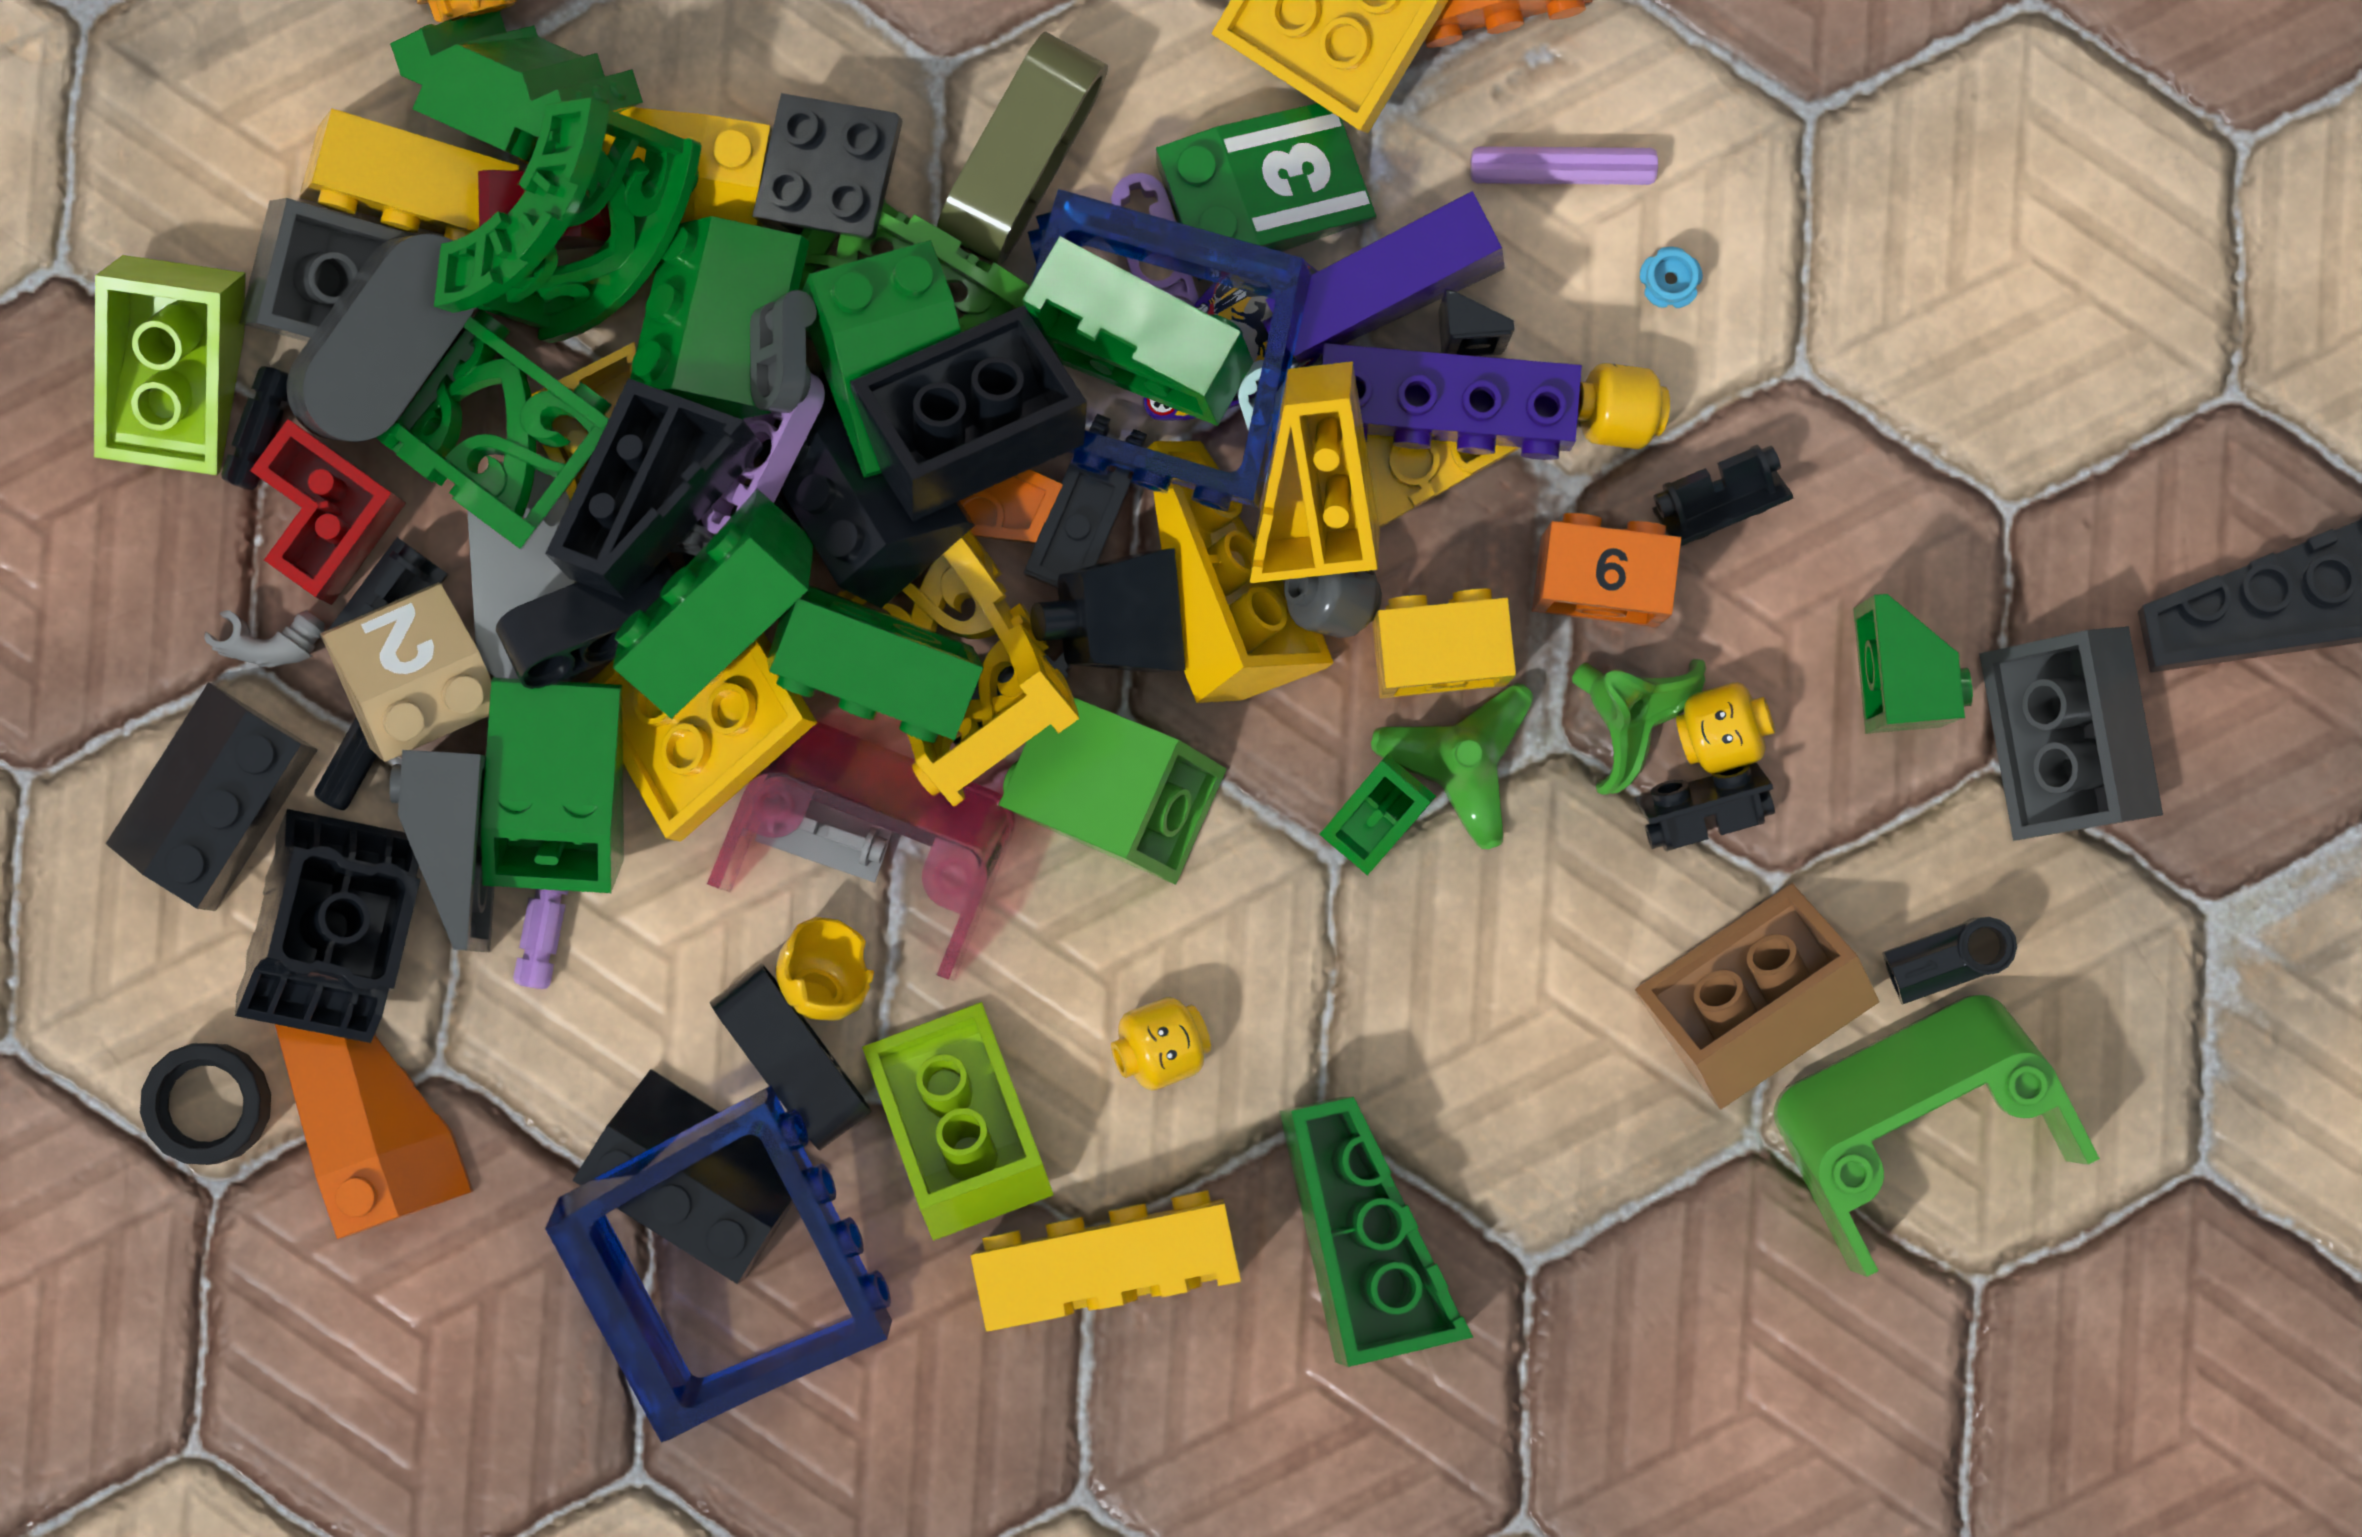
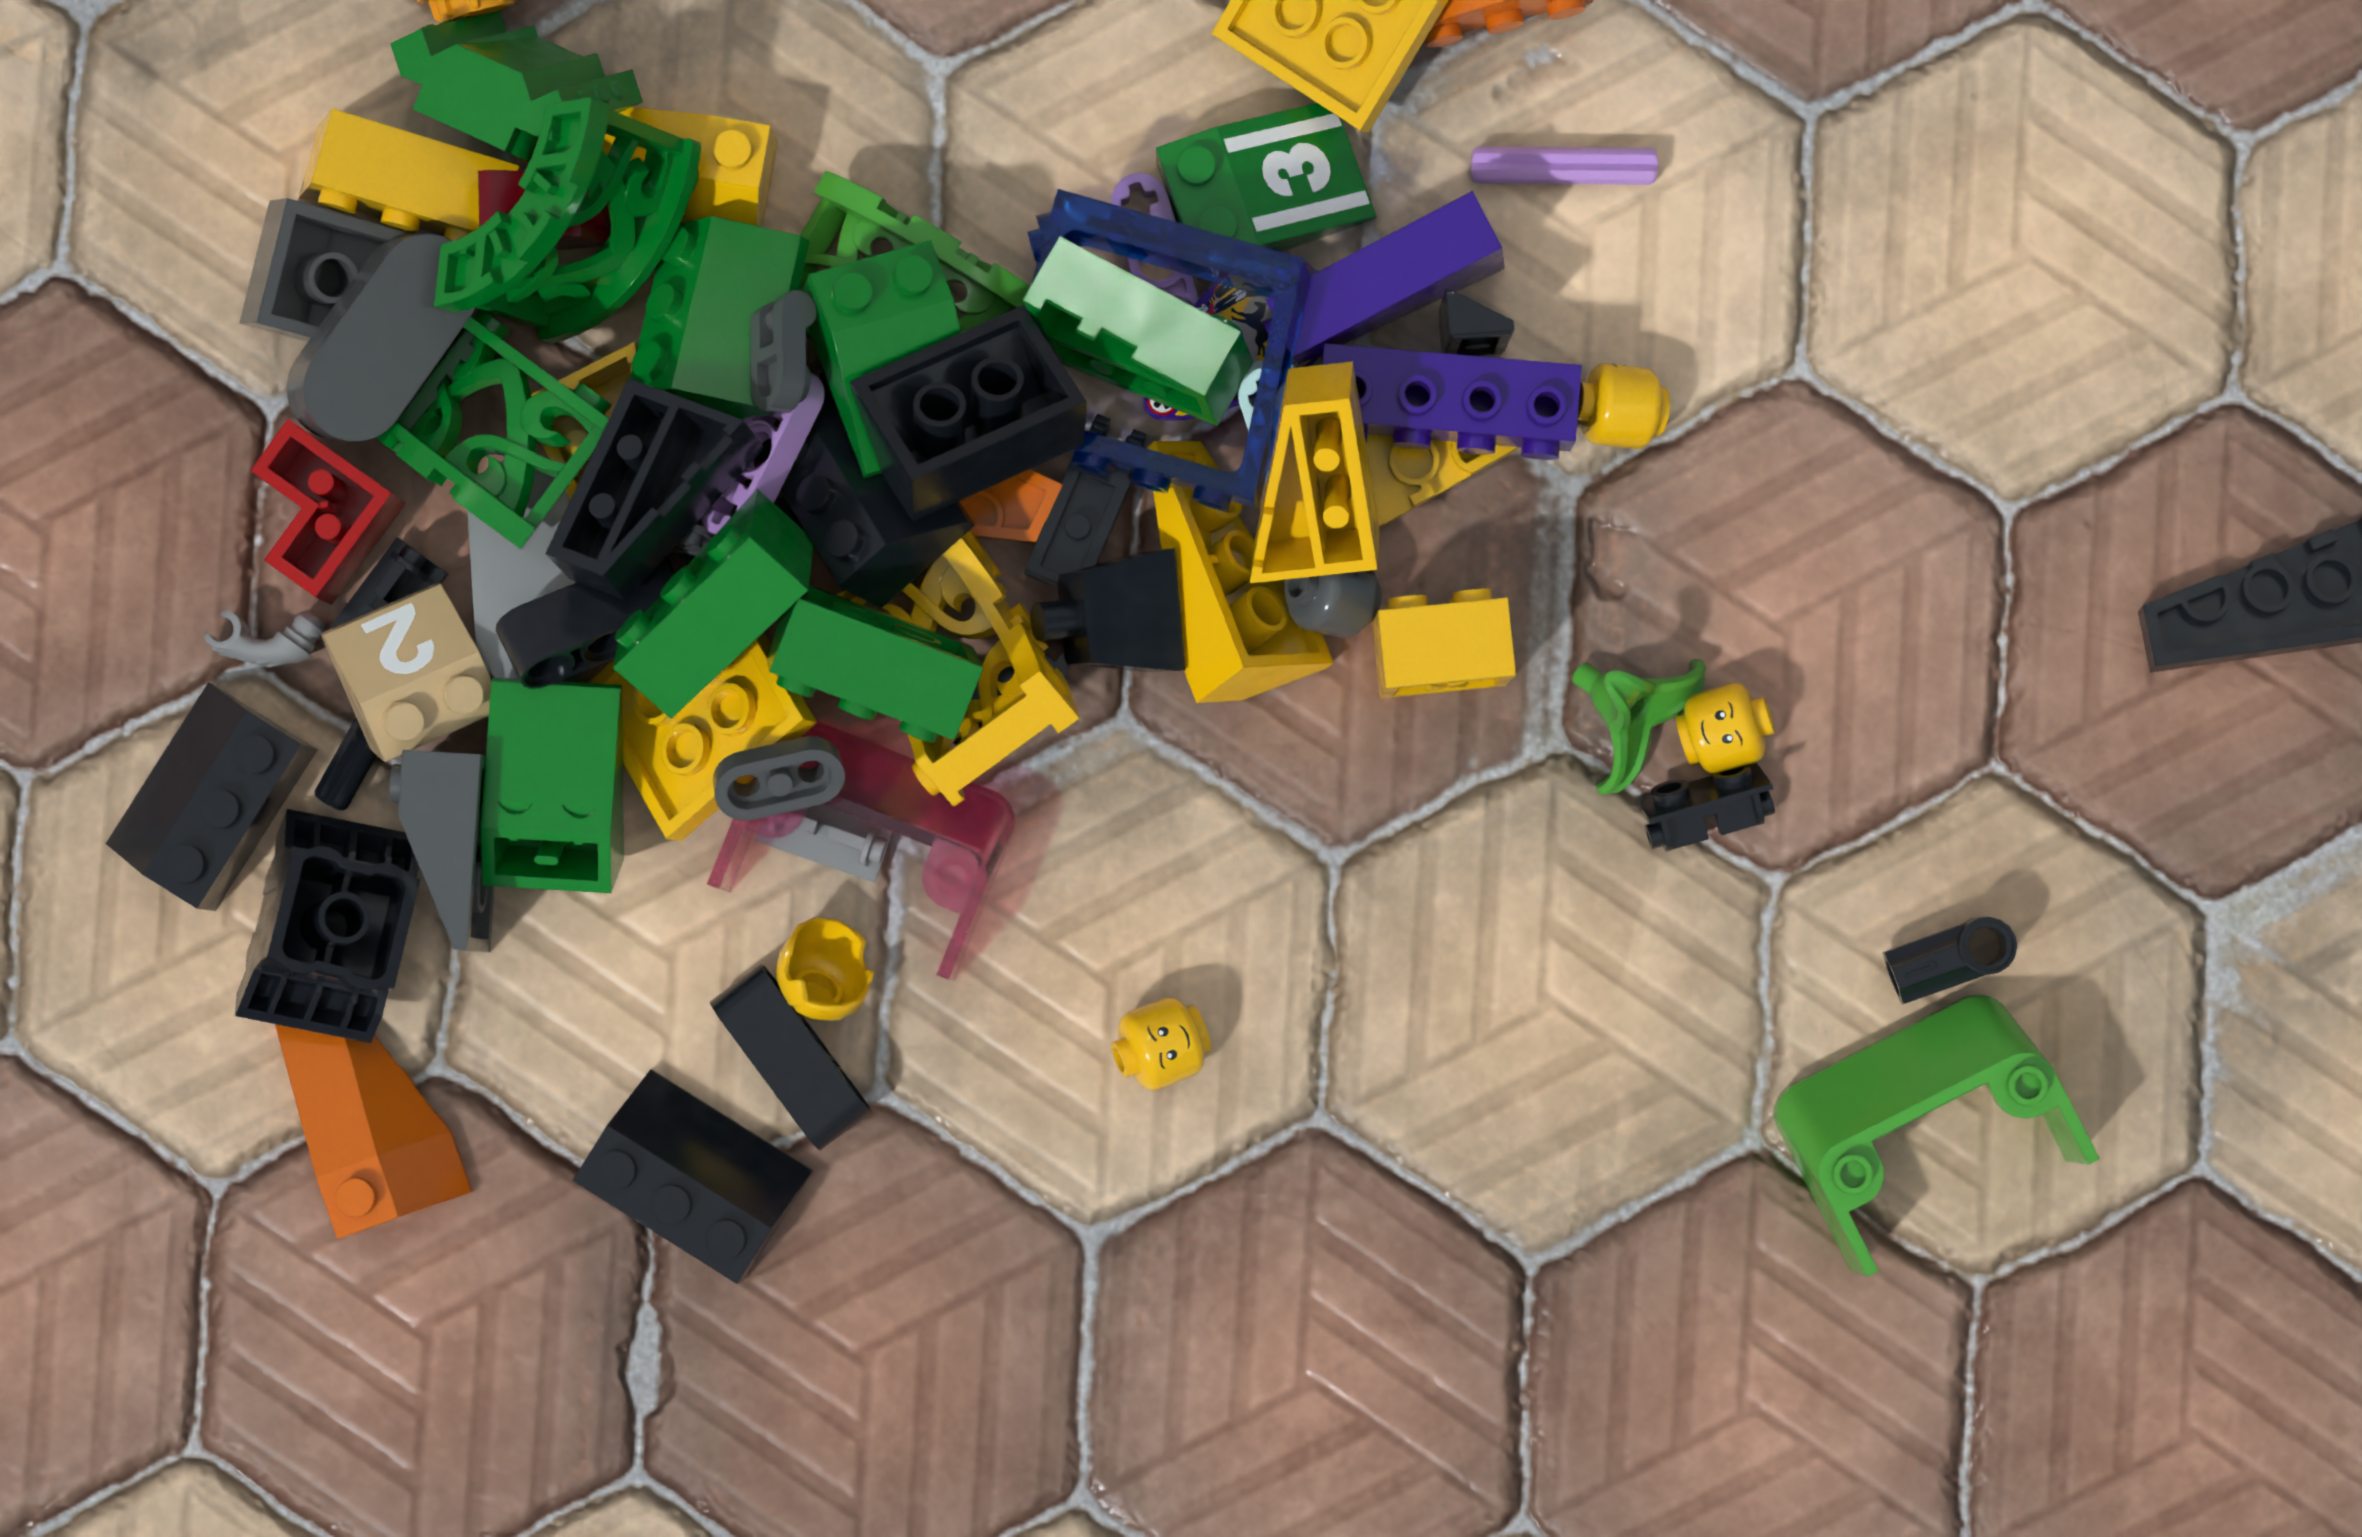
(156, 1094): black tyre -> none
(166, 362): lime slope -> none
(256, 427): black axle -> none
(539, 938): lavender axle -> none
(626, 1314): clear blue windscreen -> none
(779, 780): none -> dark grey plate
(827, 167): black bracket -> none
(957, 1121): lime slope -> none
(1022, 147): olive plant -> none
(1104, 1262): yellow wedge -> none
(1116, 789): bright green slope -> none
(1365, 1246): green wedge -> none
(1377, 814): green slope -> none
(1464, 758): bright green piece -> none
(1606, 571): orange brick -> none
(1673, 261): medium azure plate -> none
(1699, 507): black hinge -> none
(1758, 995): medium nougat slope -> none
(1906, 670): green slope -> none
(2071, 733): dark grey slope -> none

